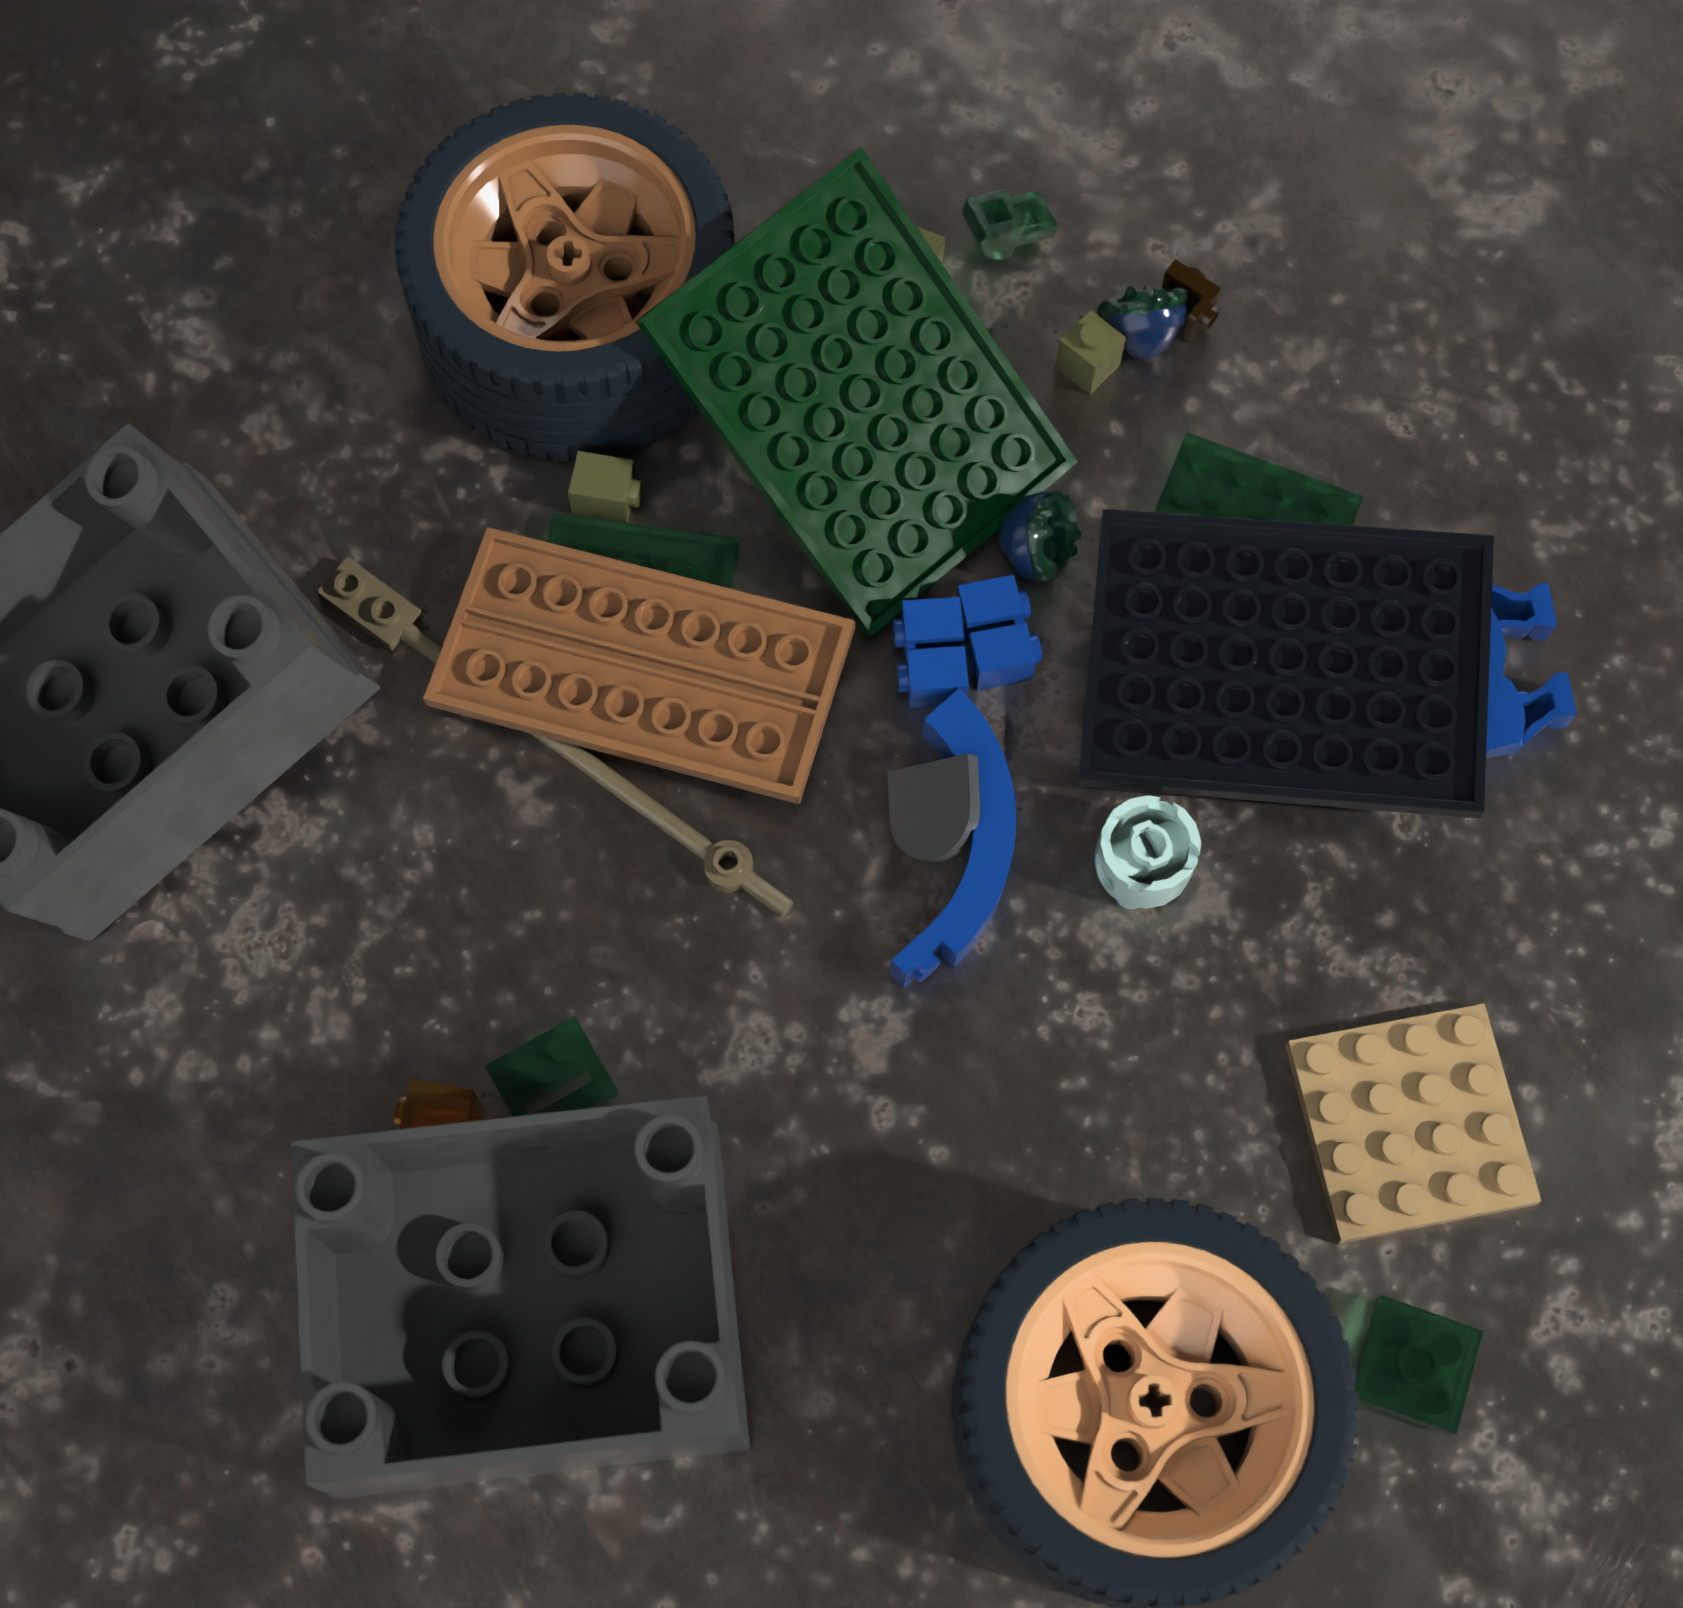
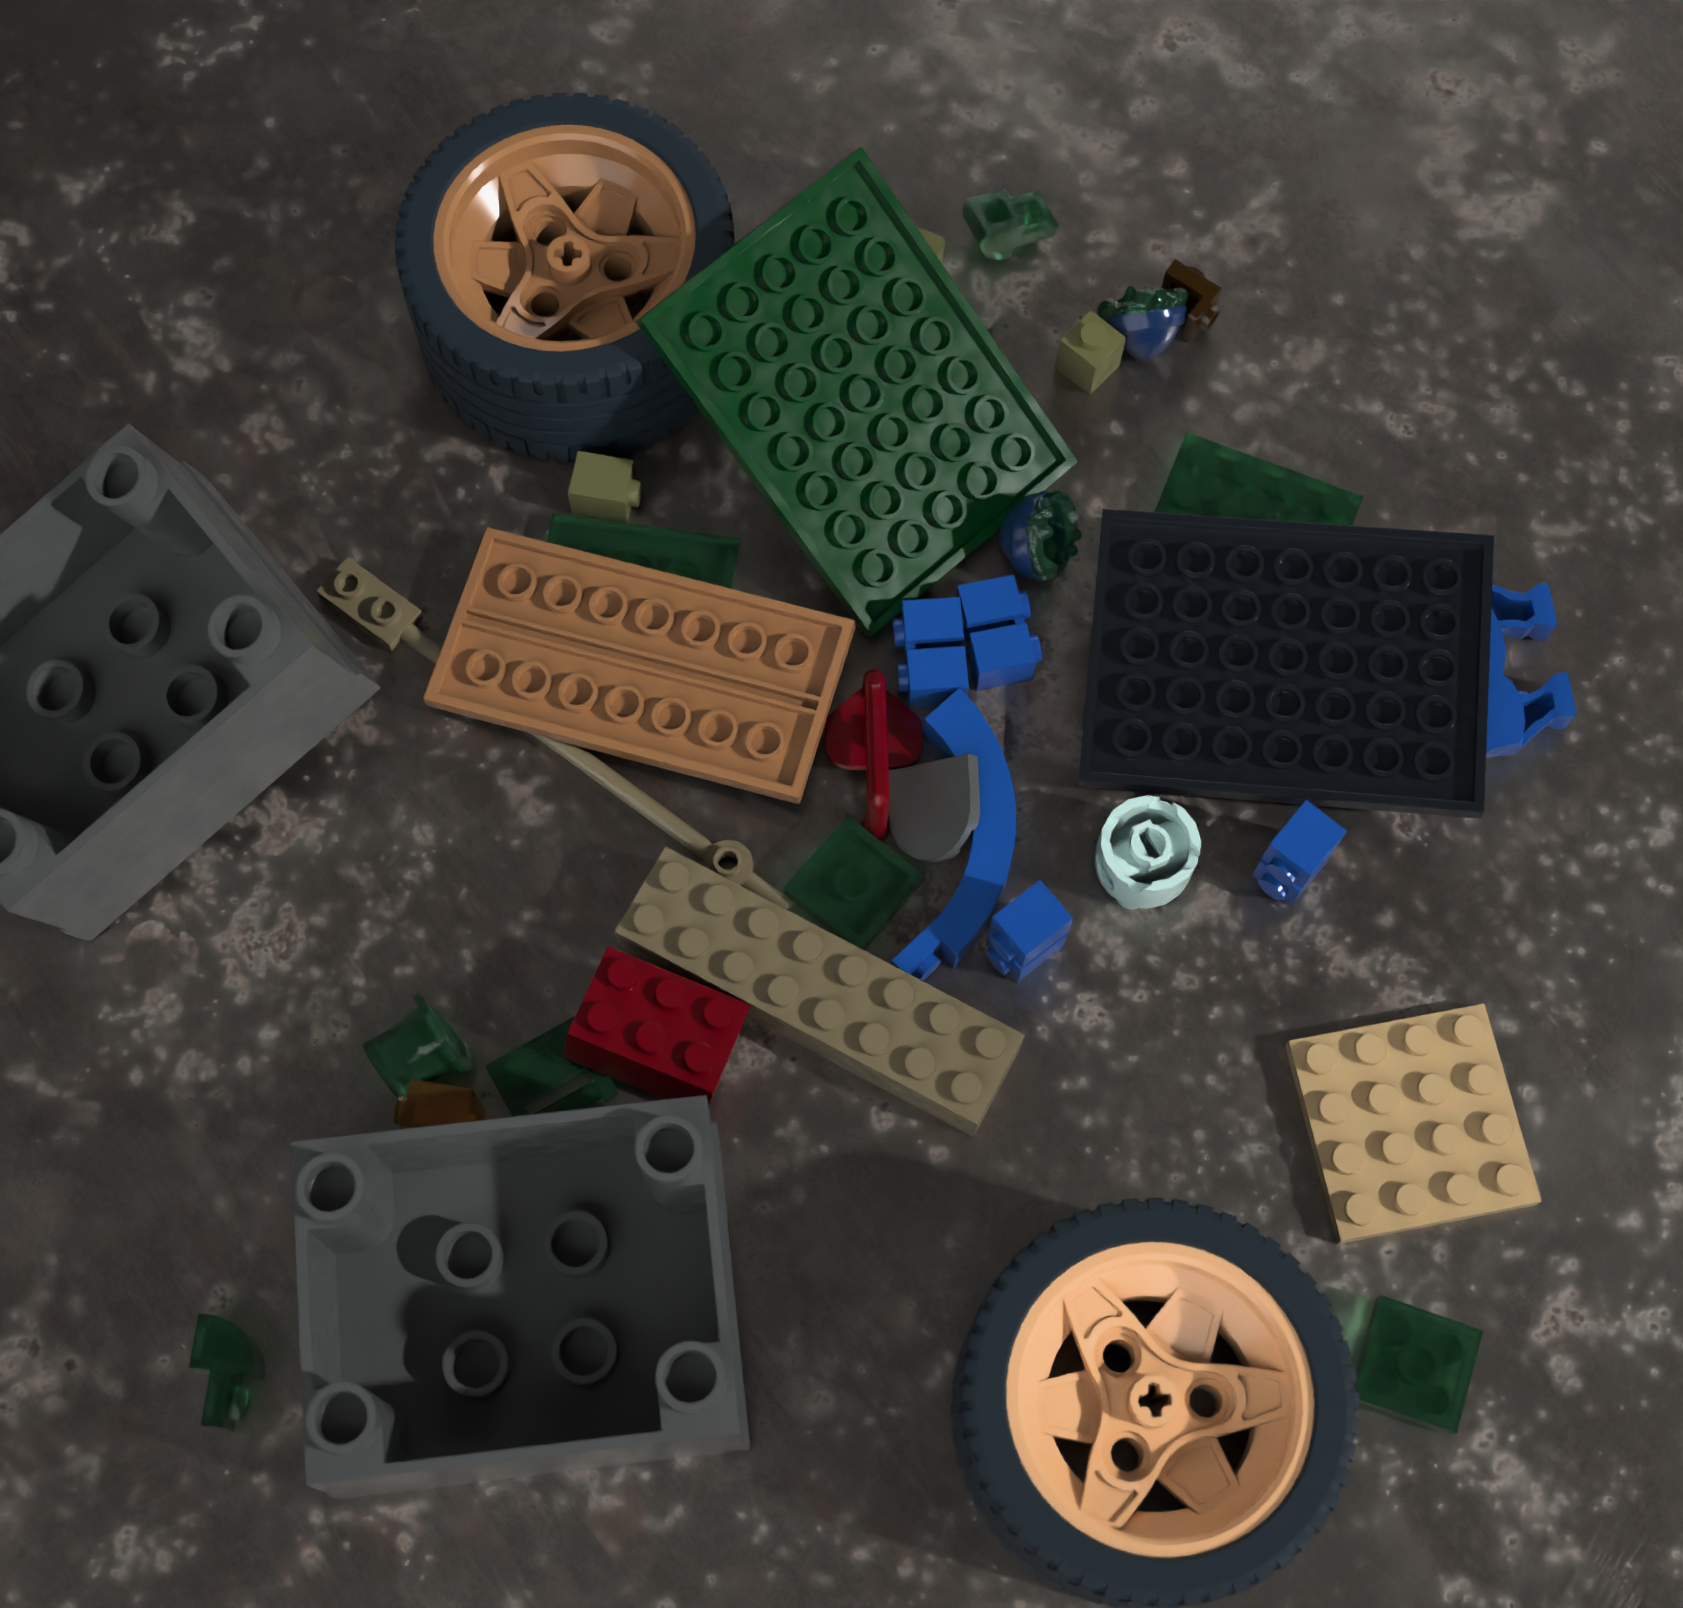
(228, 1357): none -> clear green brick
(418, 1049): none -> clear green piece
(654, 1028): none -> dark red brick
(821, 990): none -> dark tan brick
(853, 884): none -> clear green plate
(874, 735): none -> dark red piece
(1027, 932): none -> blue piece
(1298, 853): none -> blue piece

